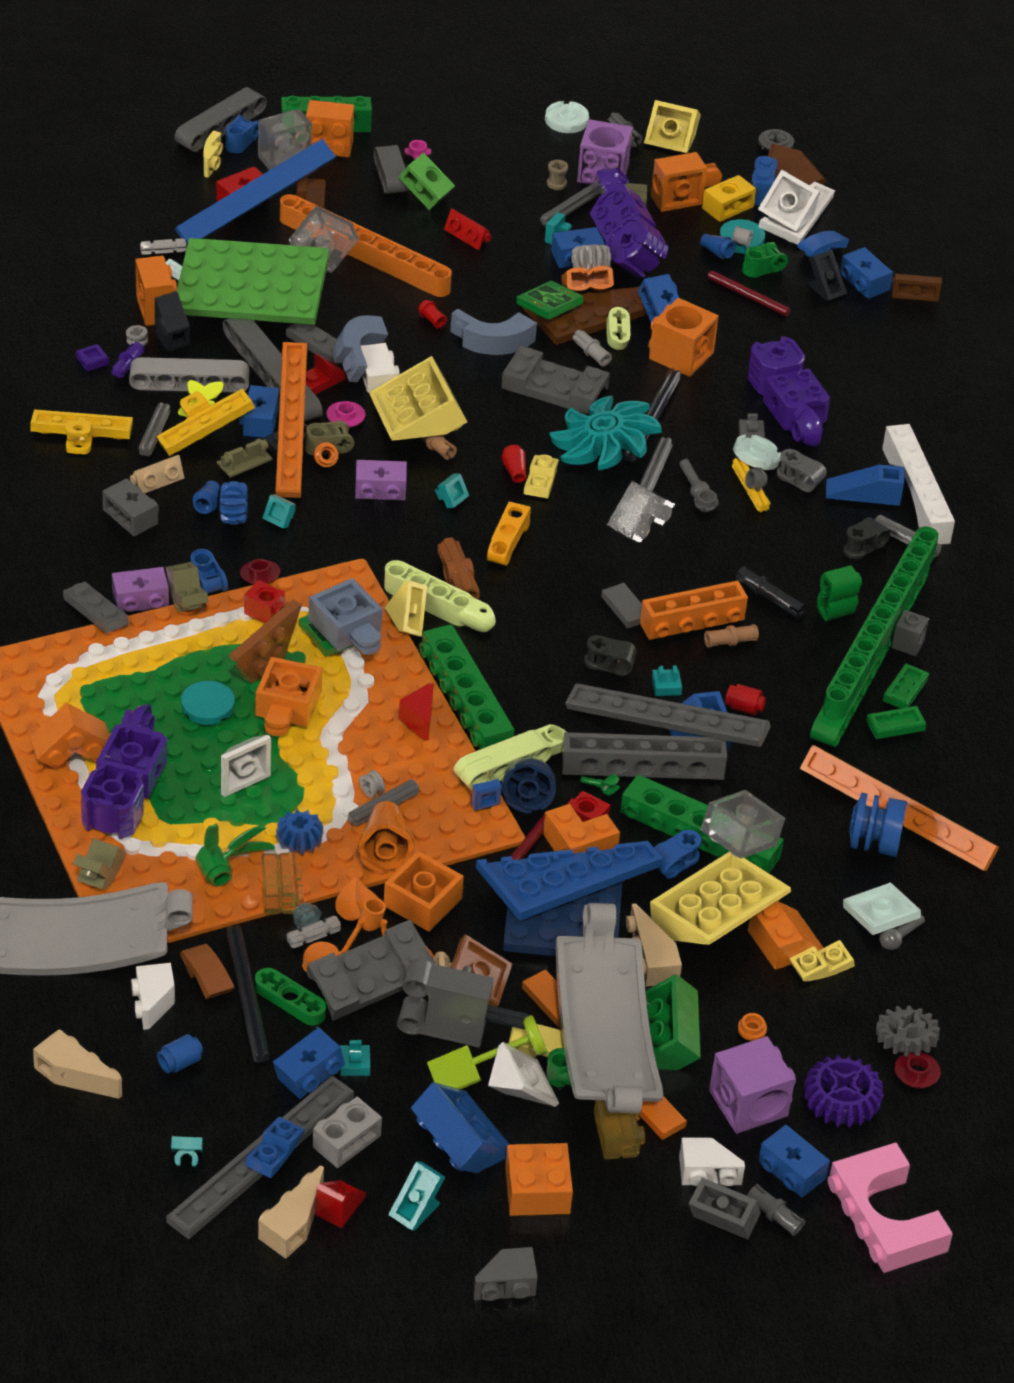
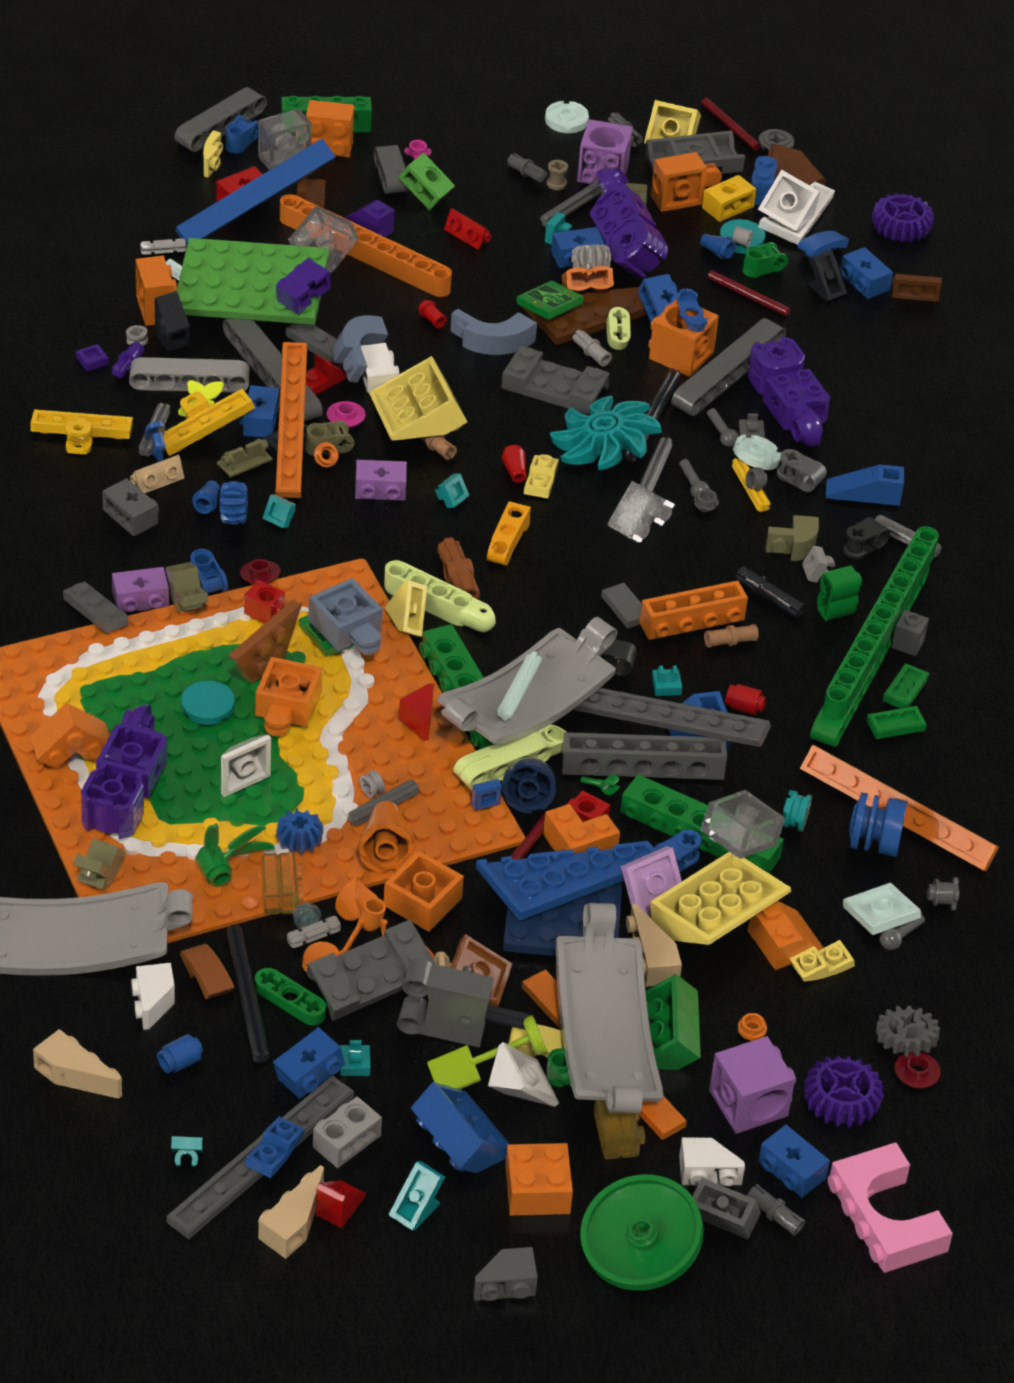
(156, 432): none -> blue piece
(302, 285): none -> dark purple brick
(374, 217): none -> dark purple slope
(519, 686): none -> light aqua axle
(526, 167): none -> dark grey axle
(565, 679): none -> light grey panel
(642, 1232): none -> green dish
(651, 877): none -> lavender plate
(688, 301): none -> blue piece
(711, 148): none -> dark grey piece
(724, 369): none -> dark grey beam
(728, 436): none -> dark grey bar
(732, 125): none -> dark red bar
(794, 540): none -> olive brick
(796, 810): none -> teal wheel
(816, 563): none -> light grey tile
(902, 217): none -> dark purple gear
(931, 508): white arch -> none
(944, 893): none -> dark grey brick

